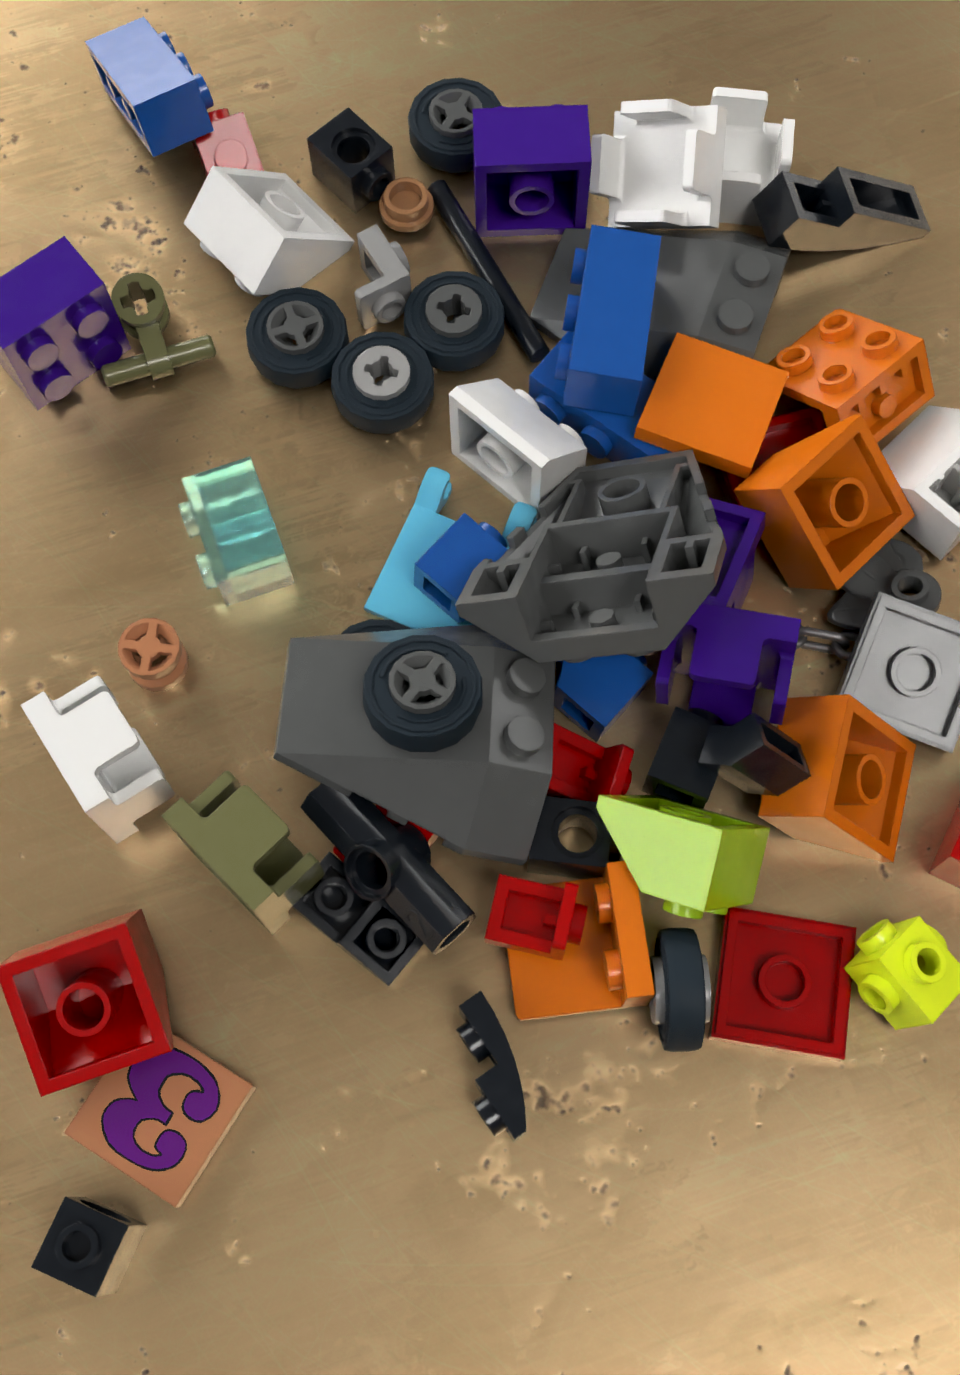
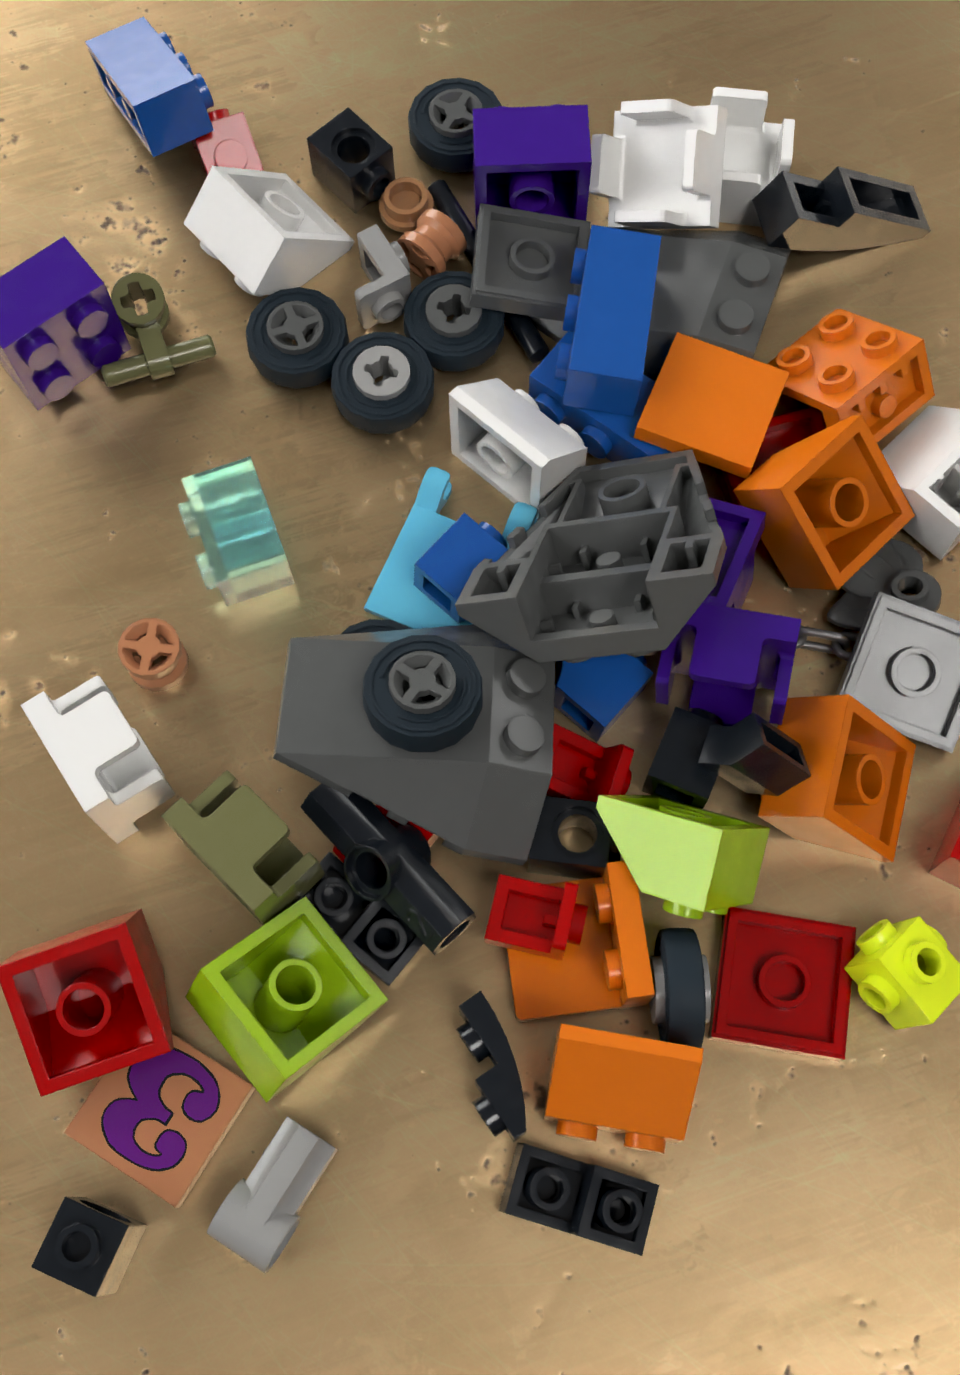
(263, 1209): none -> light grey piece
(284, 997): none -> lime slope
(432, 243): none -> nougat wheel
(525, 261): none -> dark grey tile
(579, 1198): none -> black slope
(621, 1087): none -> orange slope

